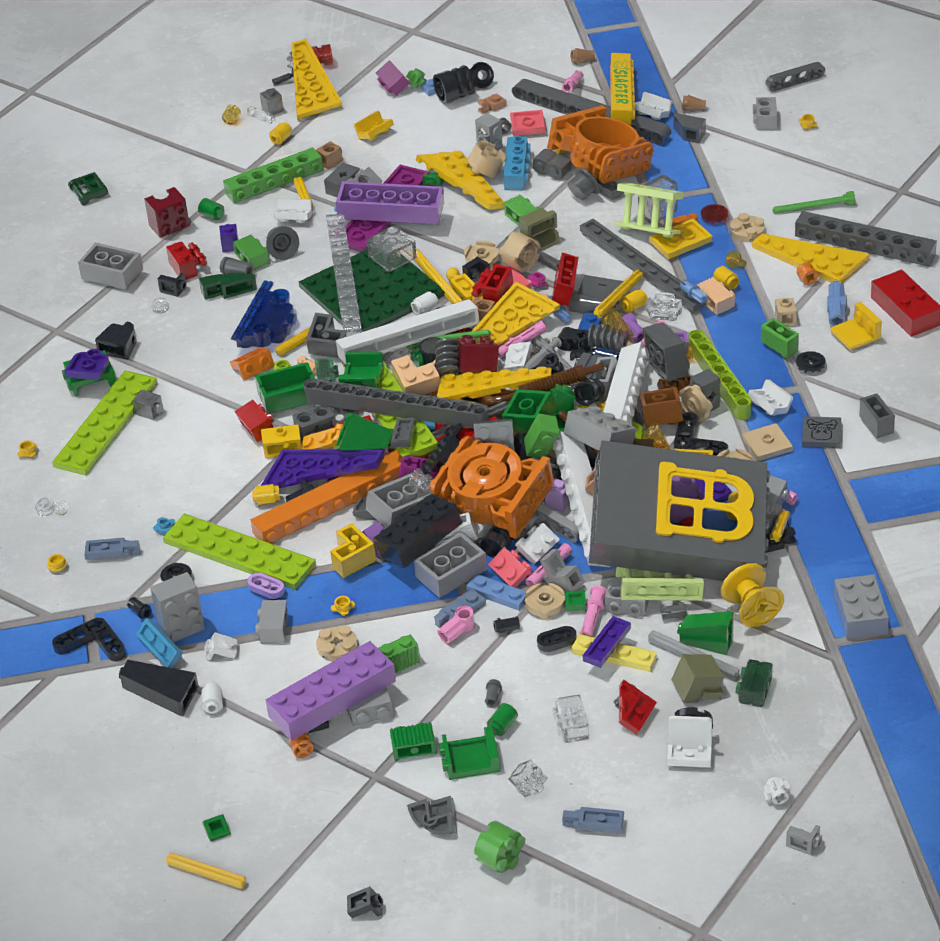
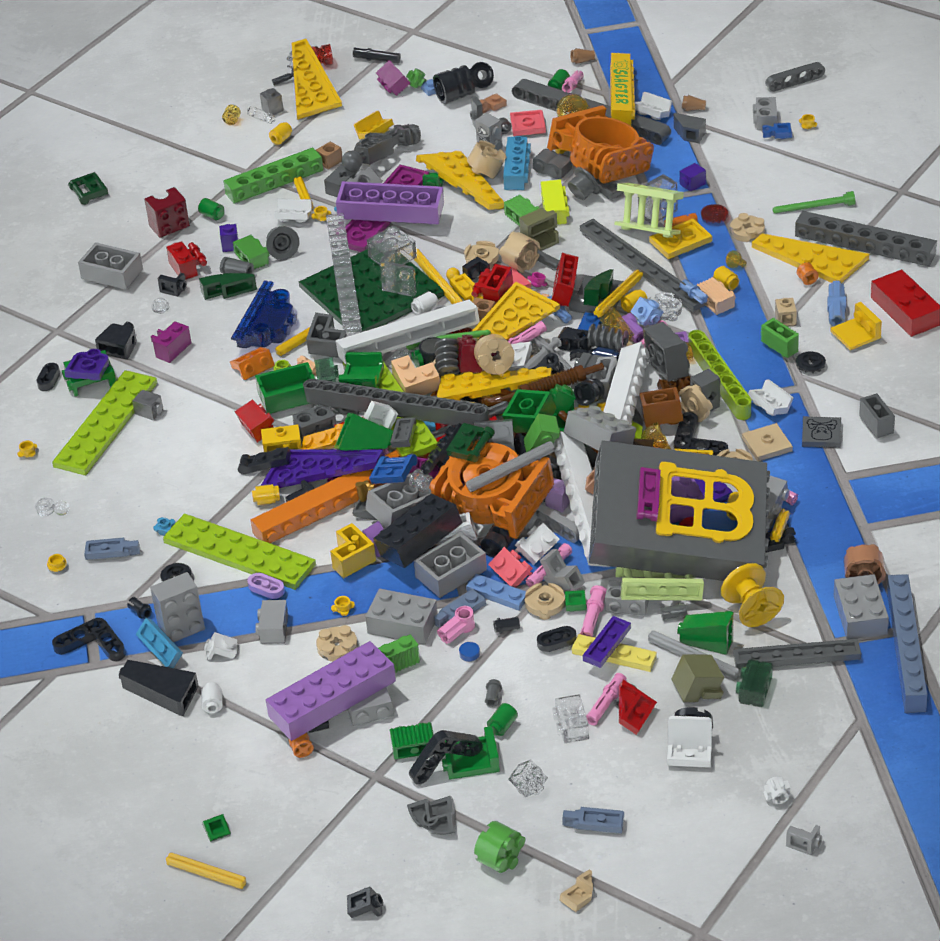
(48, 376): none -> black beam
(171, 341): none -> magenta brick
(264, 460): none -> black plate
(320, 213): none -> yellow plate
(362, 489): none -> pearl gold plate
(370, 54): none -> black pin
(378, 146): none -> dark grey arm
(381, 414): none -> white bracket
(392, 469): none -> blue plate
(397, 277): none -> clear bracket
(401, 614): none -> light grey brick
(423, 768): none -> black beam
(465, 440): none -> dark green plate
(469, 651): none -> blue tile
(477, 109): none -> dark grey plate
(496, 364): none -> tan brick
(510, 466): none -> light grey axle
(555, 199): none -> neon yellow brick
(558, 79): none -> green brick
(570, 104): none -> clear yellow cylinder
(580, 893): none -> tan slope
(598, 288): none -> dark green slope
(610, 692): none -> bright pink pin
(647, 311): none -> light blue brick
(648, 493): none -> magenta plate
(692, 177): none -> dark purple brick
(779, 130): none -> blue plate
(800, 653): none -> dark grey plate
(864, 561): none -> nougat brick
(906, 644): none -> sand blue brick

